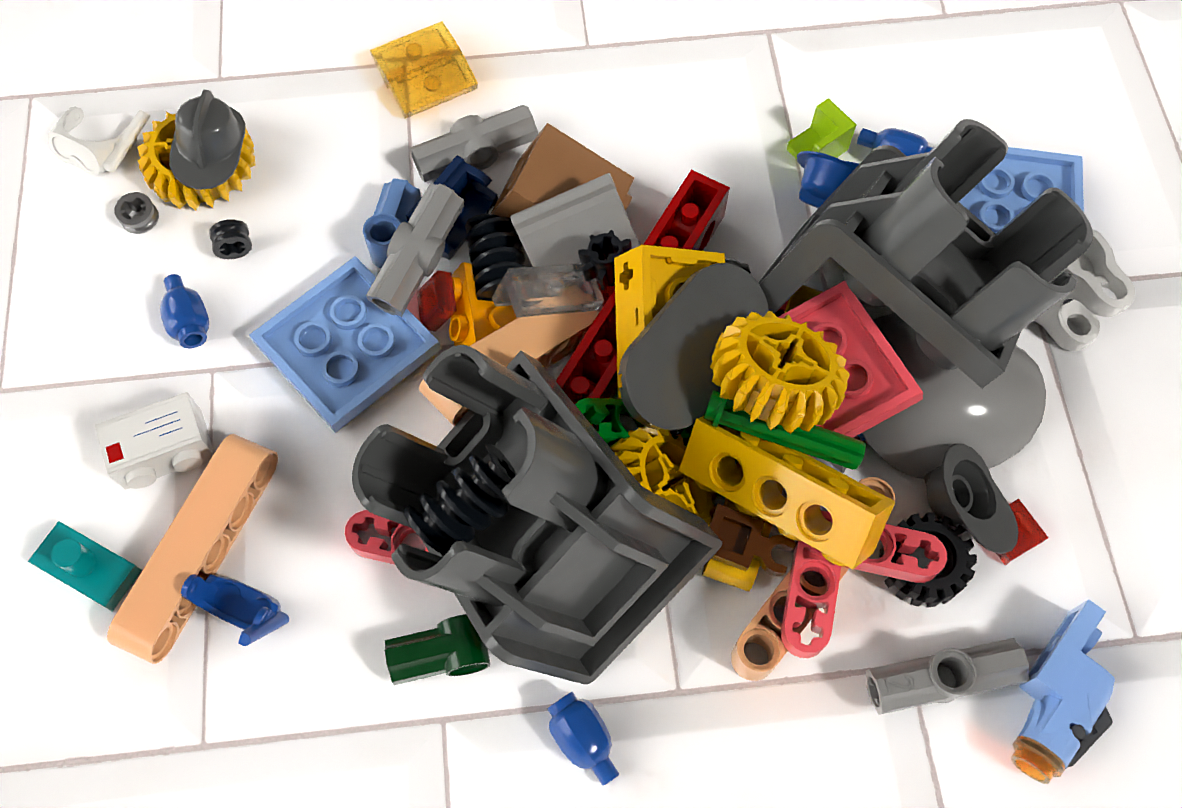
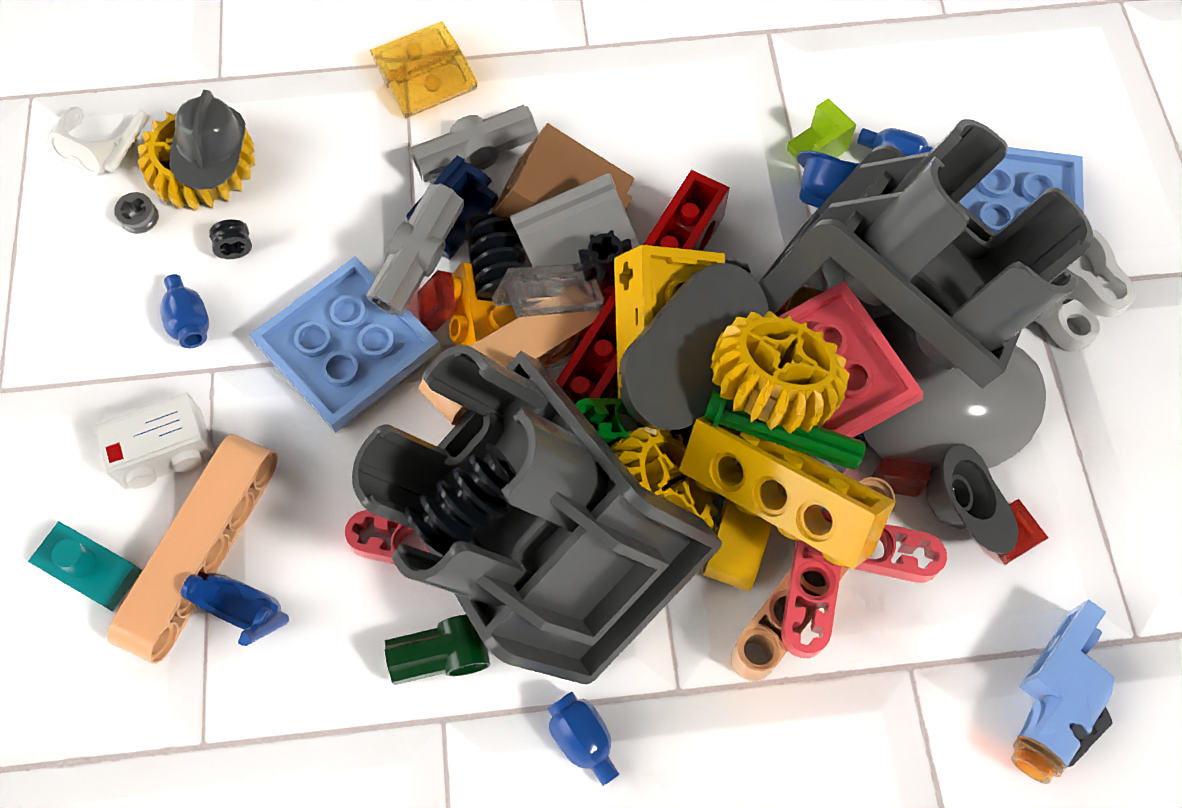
(391, 210): medium blue piece -> none
(744, 542): reddish brown plate -> none
(903, 476): none -> clear red tile
(957, 568): black tyre -> none
(975, 670): light grey piece -> none

